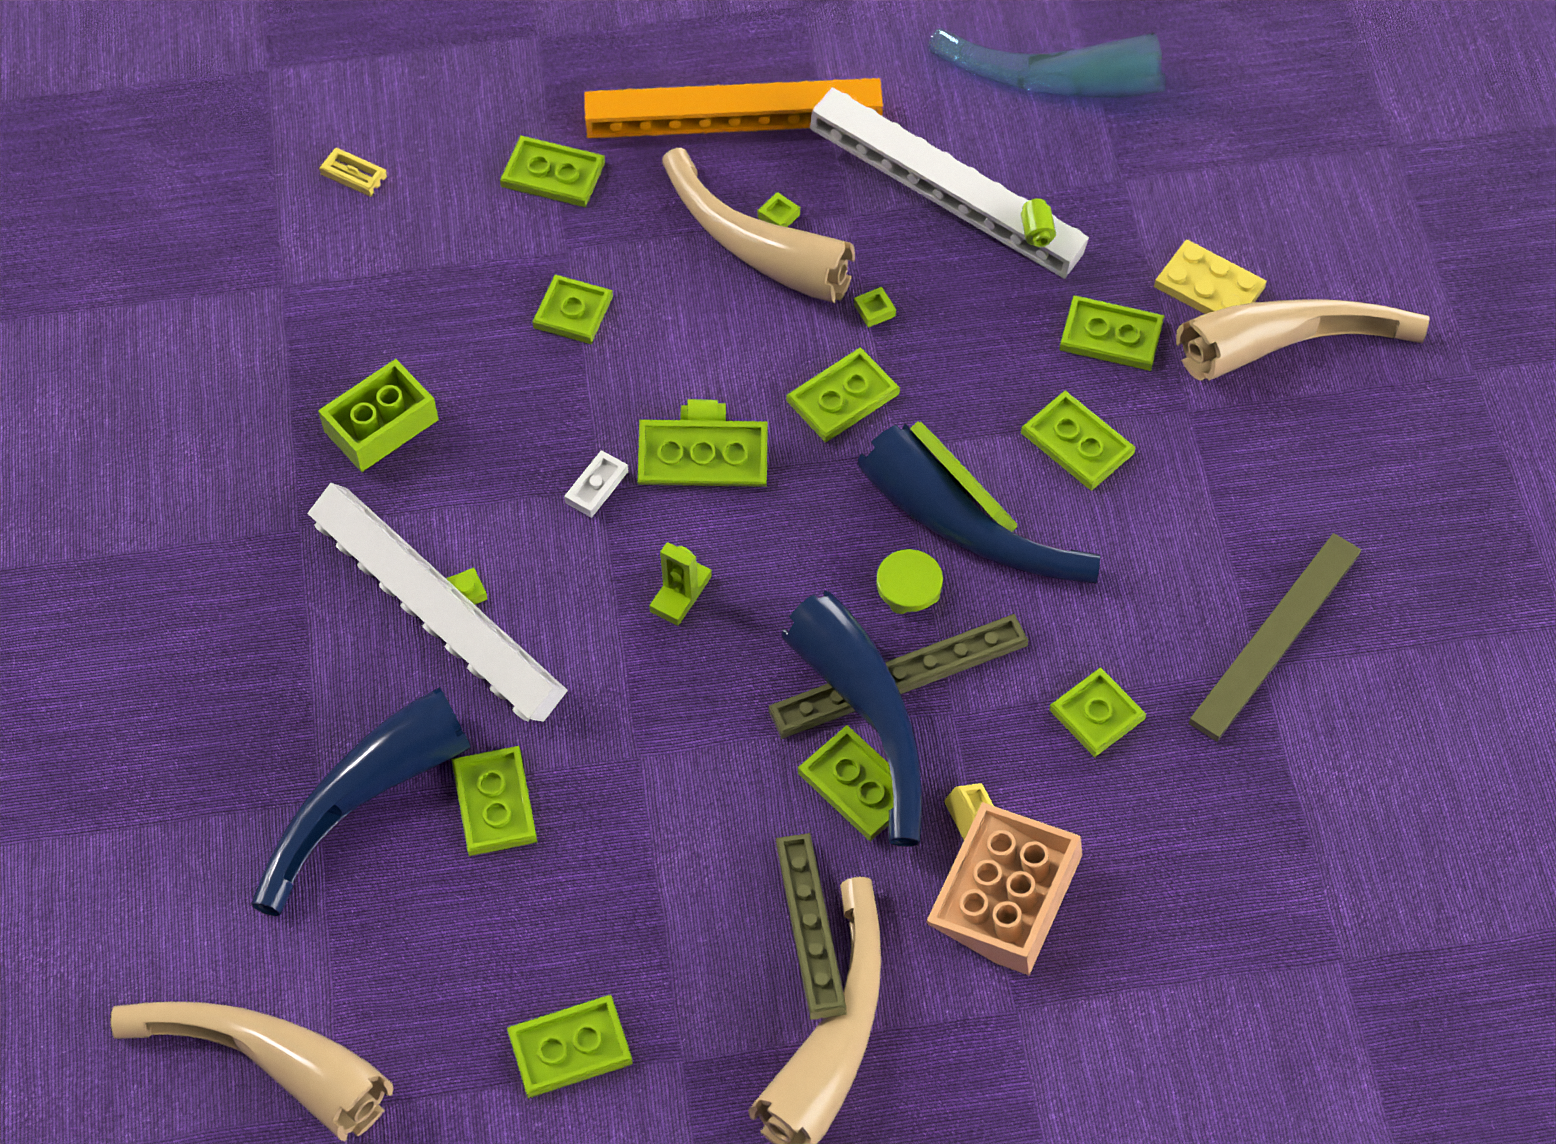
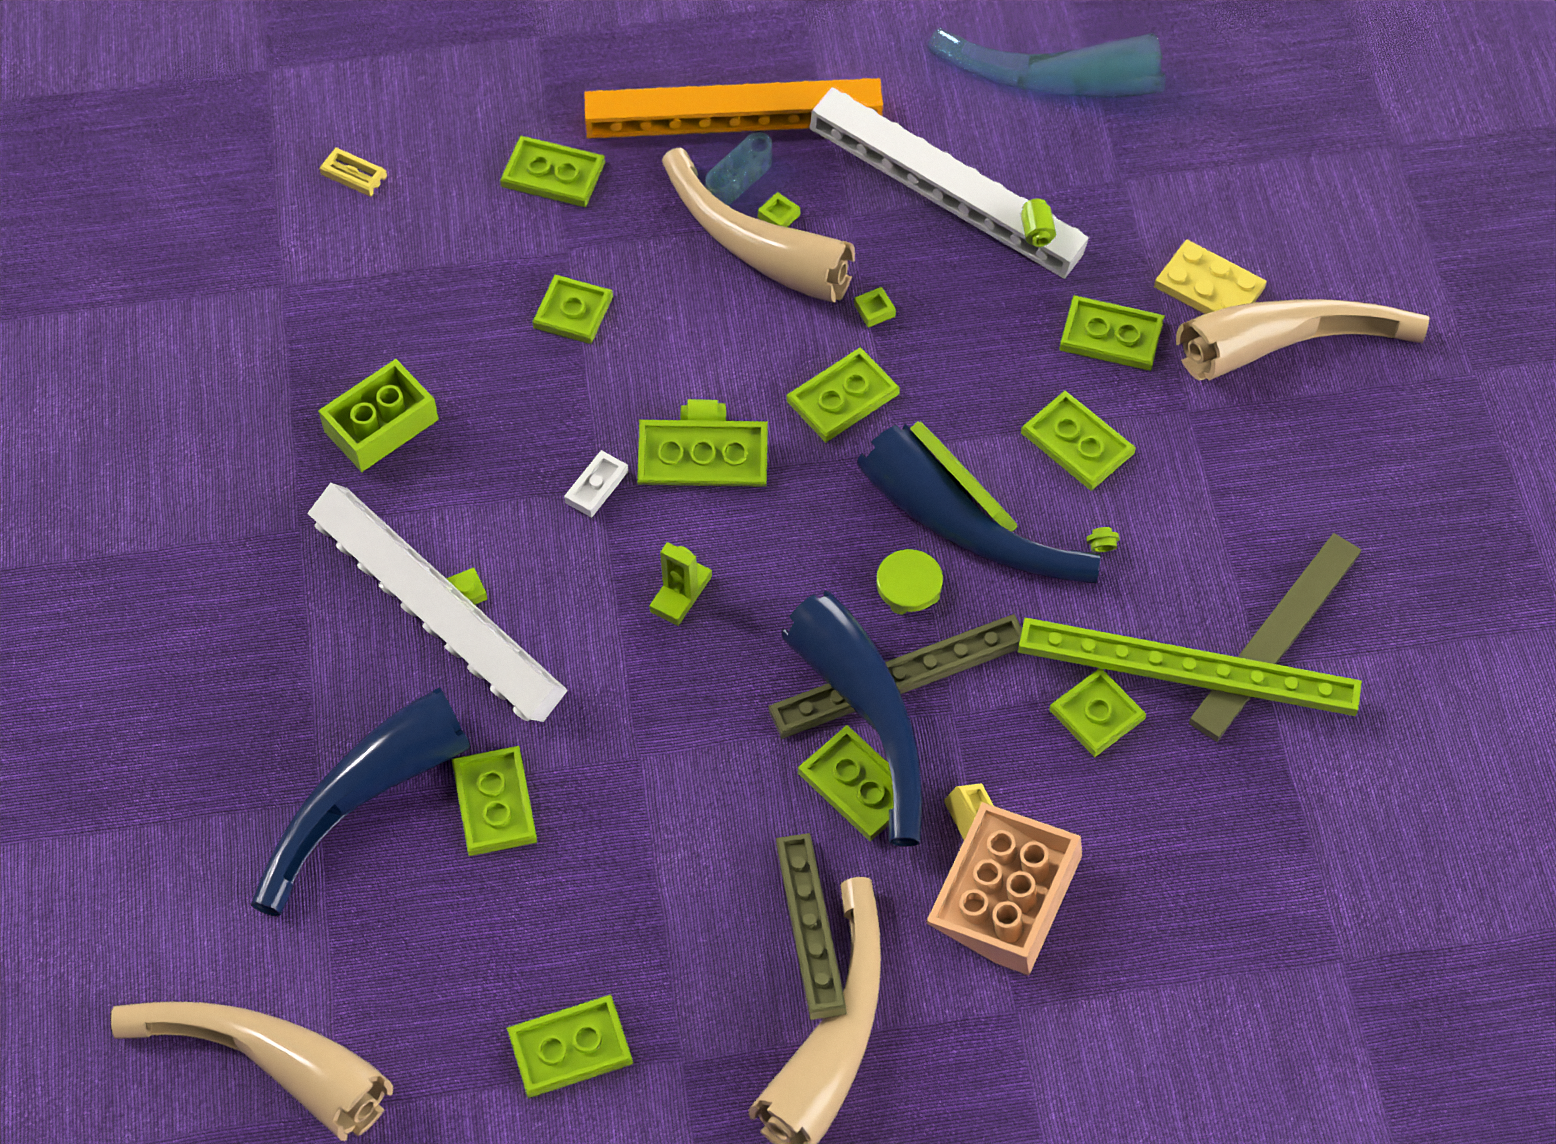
(740, 168): none -> clear light blue beam
(1103, 539): none -> lime plate
(1190, 666): none -> lime plate

